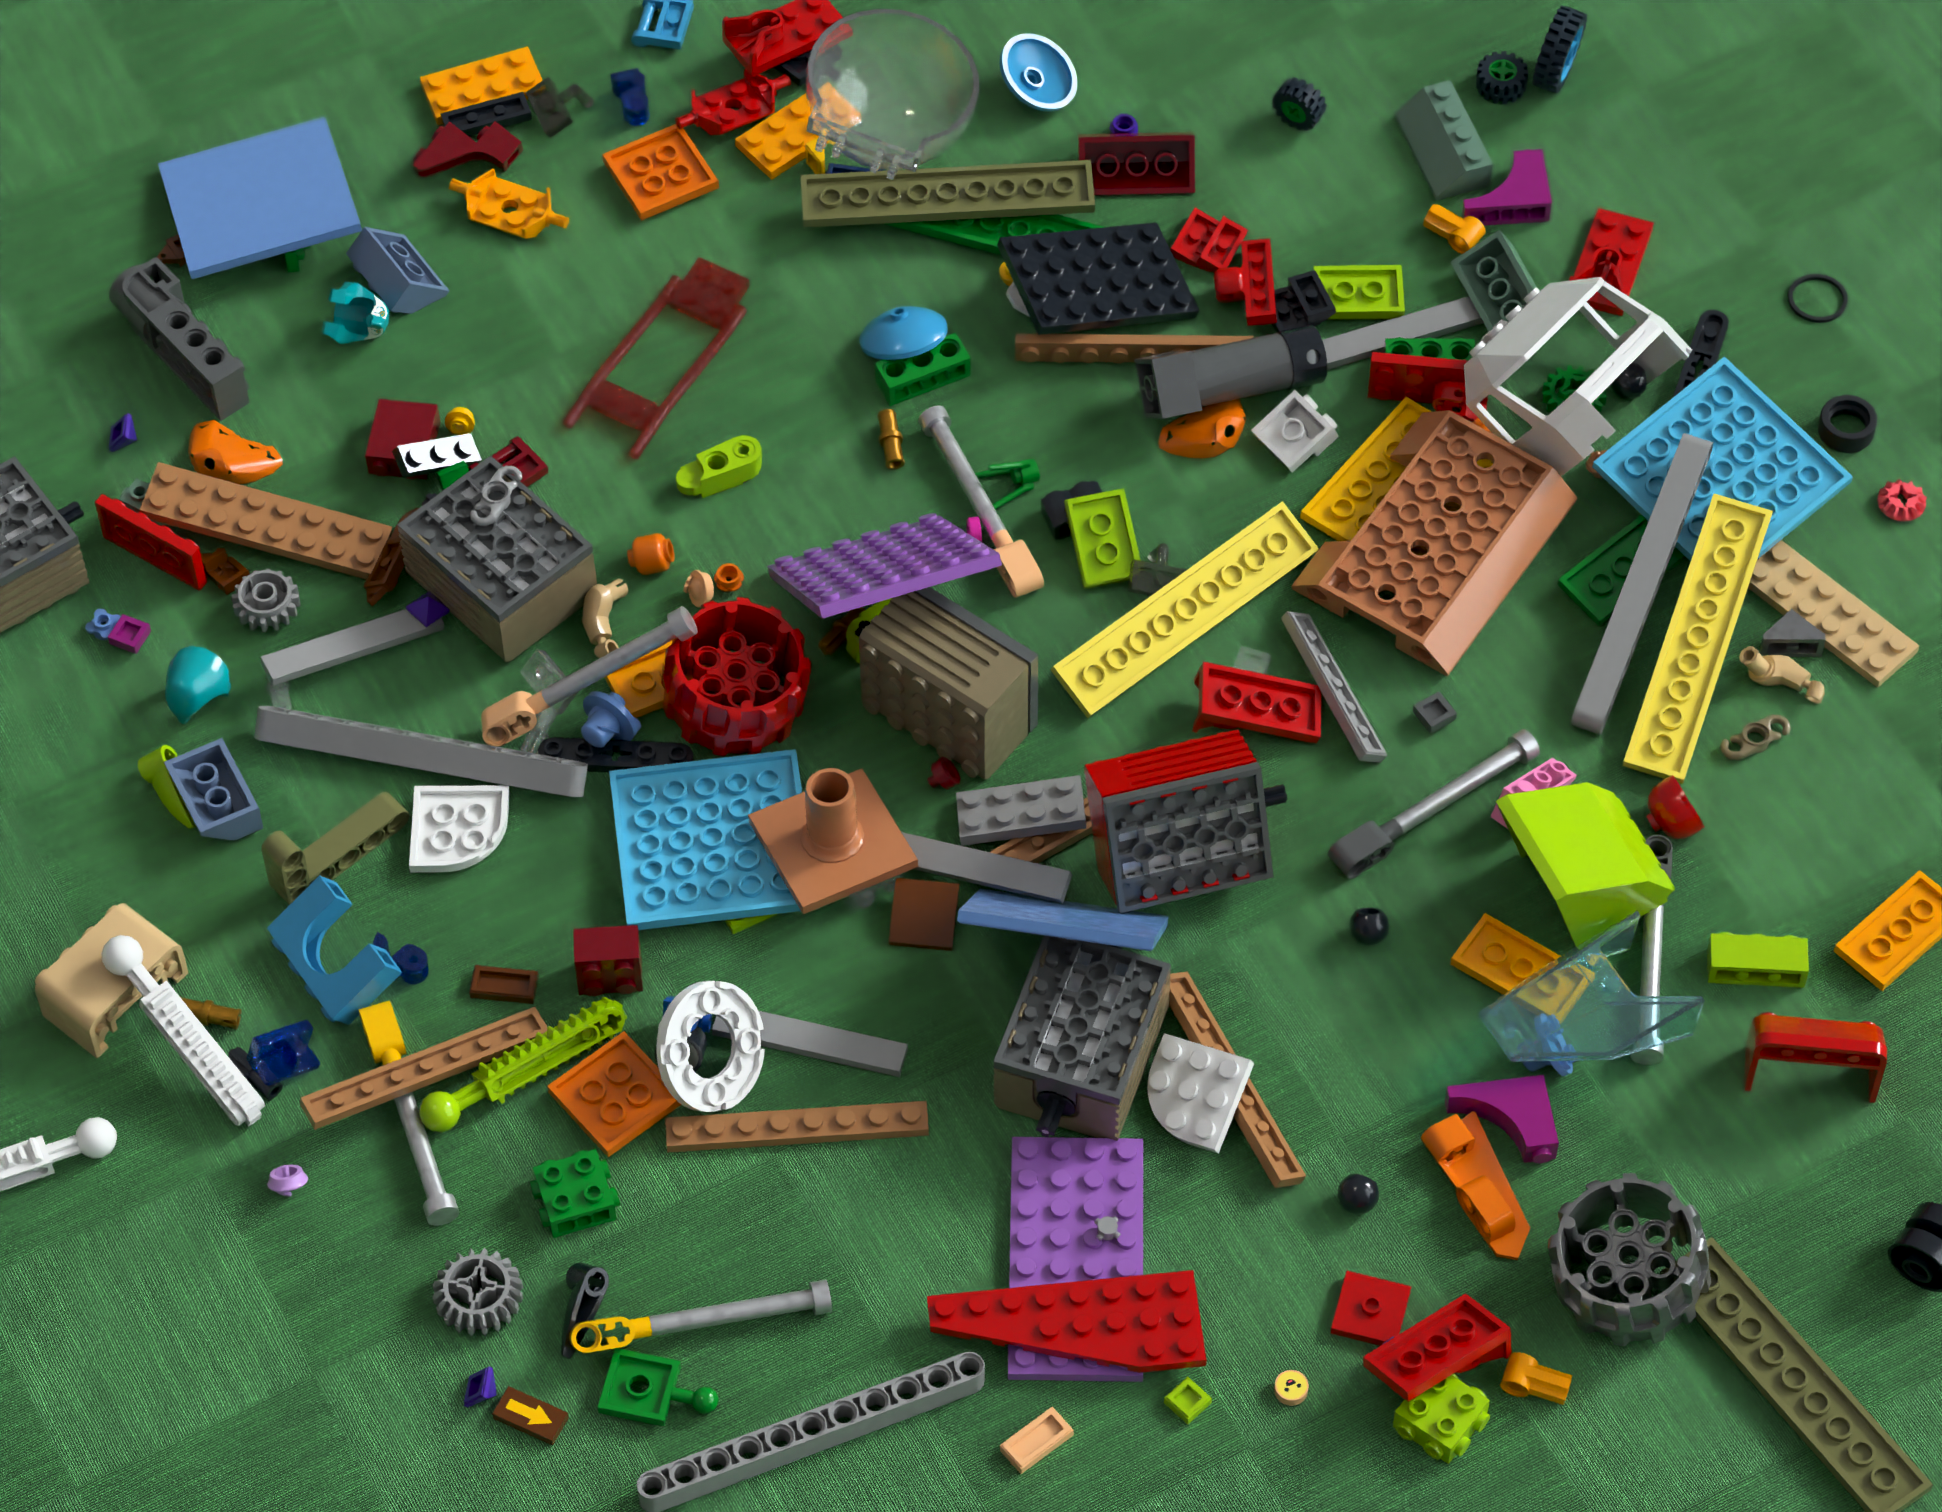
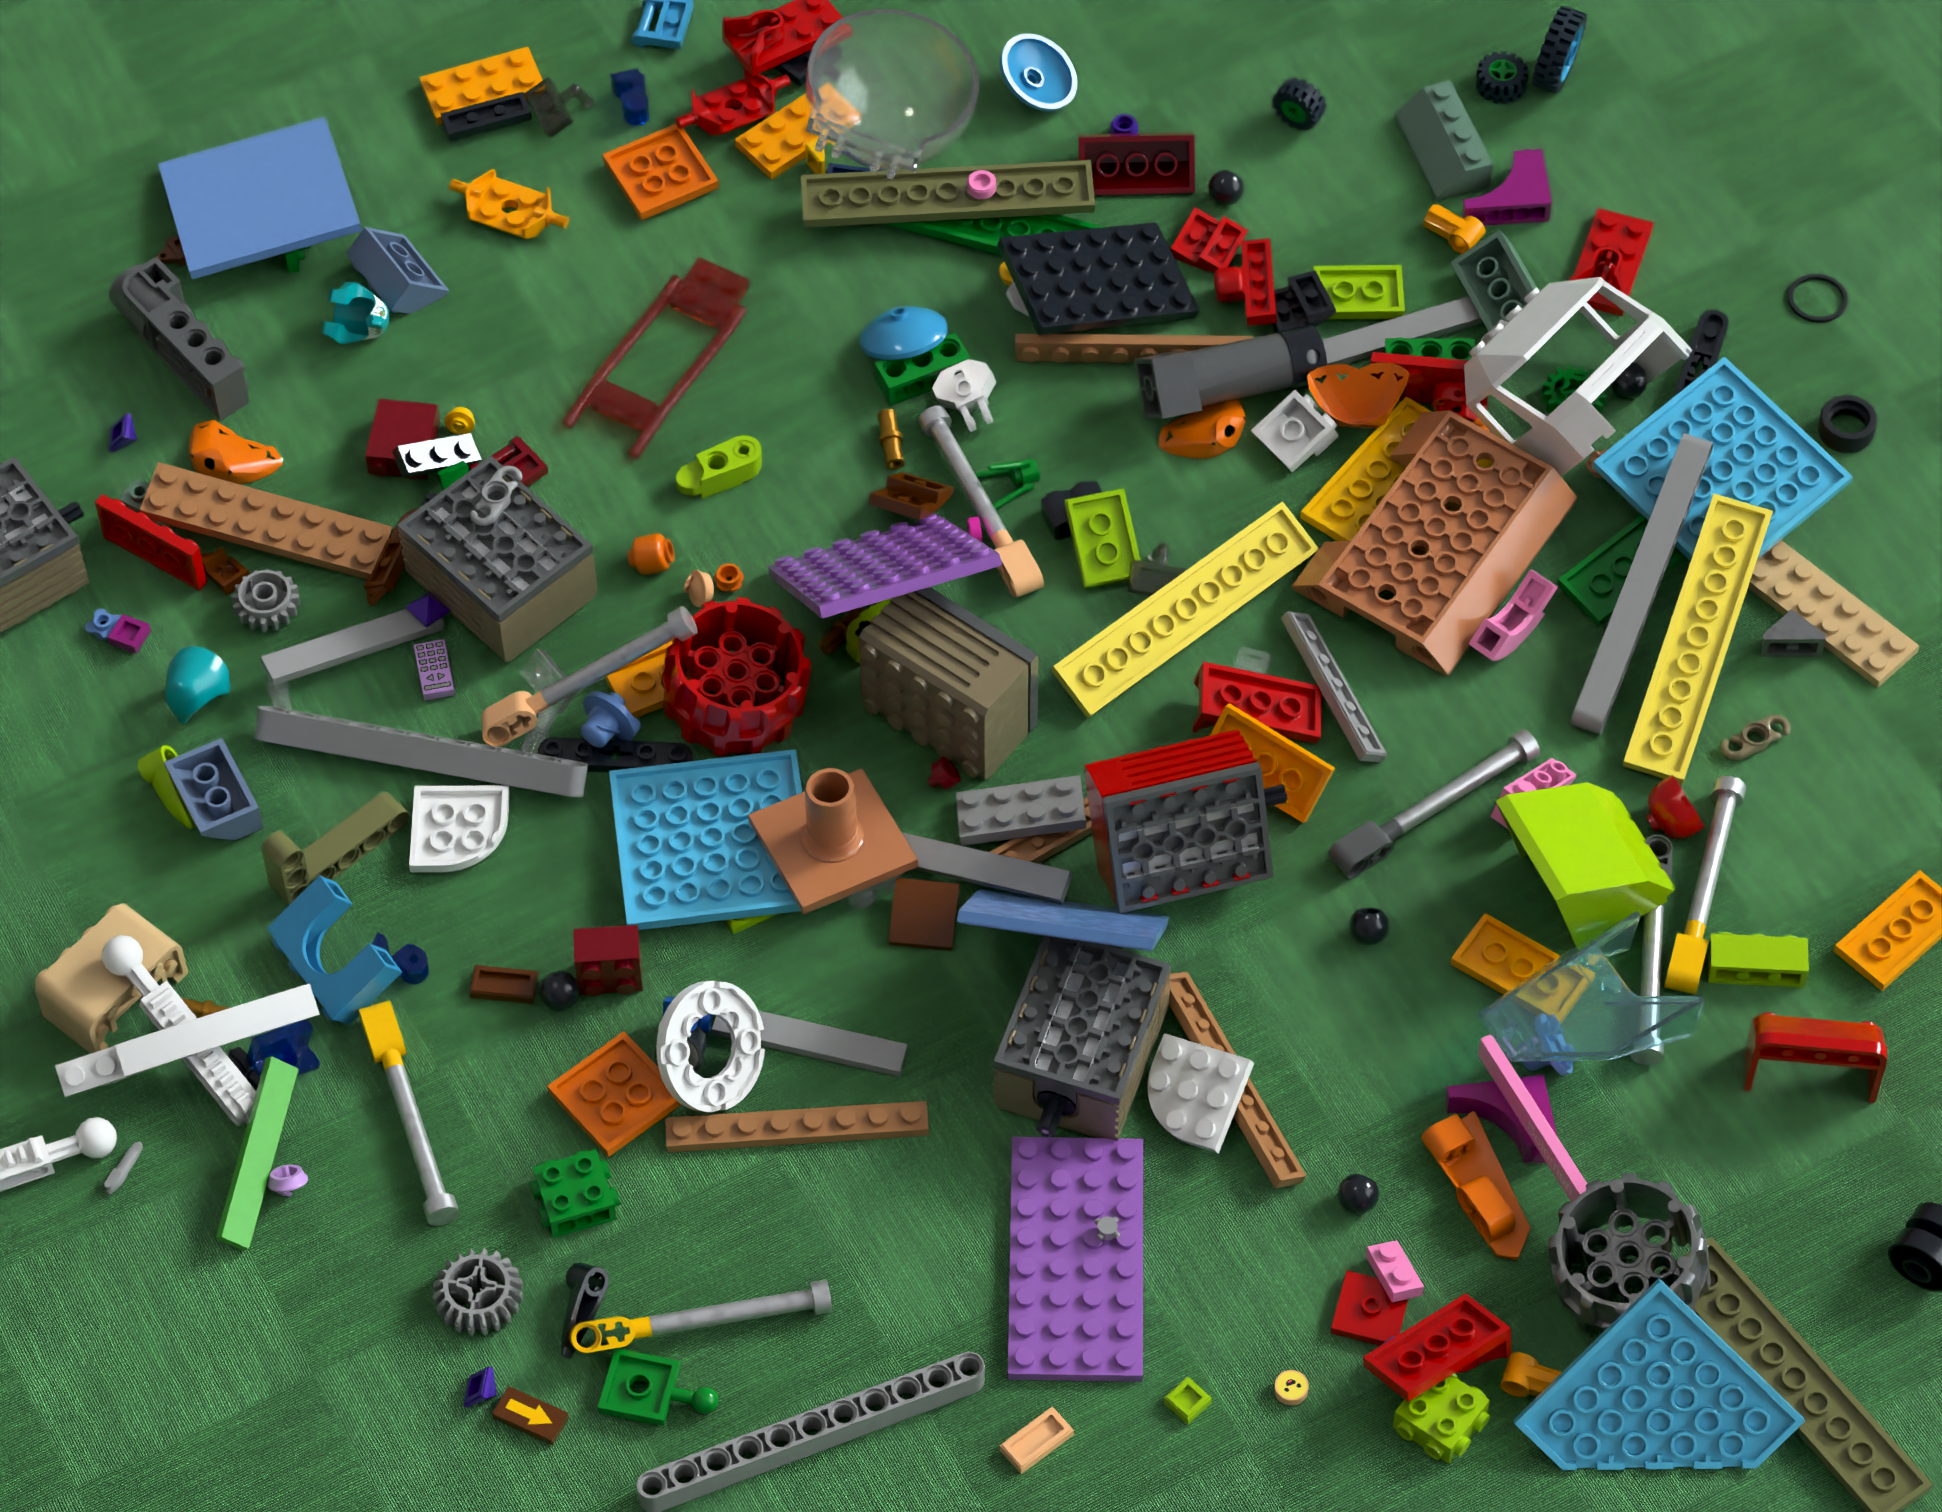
(119, 1174): none -> light grey piece
(186, 1039): none -> white slope
(257, 1153): none -> tile
(420, 1069): medium nougat plate -> none
(434, 670): none -> lavender tile
(453, 148): dark red arch -> none
(559, 990): none -> black piece
(596, 610): tan arm -> none
(604, 1018): lime gear -> none
(911, 495): none -> reddish brown slope
(966, 390): none -> white hinge
(981, 184): none -> bright pink tile
(1117, 1321): red wing -> none
(1226, 187): none -> black piece
(1280, 762): none -> light orange plate
(1360, 397): none -> orange piece
(1394, 1271): none -> bright pink plate
(1434, 712): dark grey plate -> none
(1517, 620): none -> bright pink arch
(1531, 1118): none -> bright pink tile
(1658, 1397): none -> medium azure plate
(1690, 947): none -> piece
(1781, 670): tan arm -> none
(1892, 506): coral gear -> none

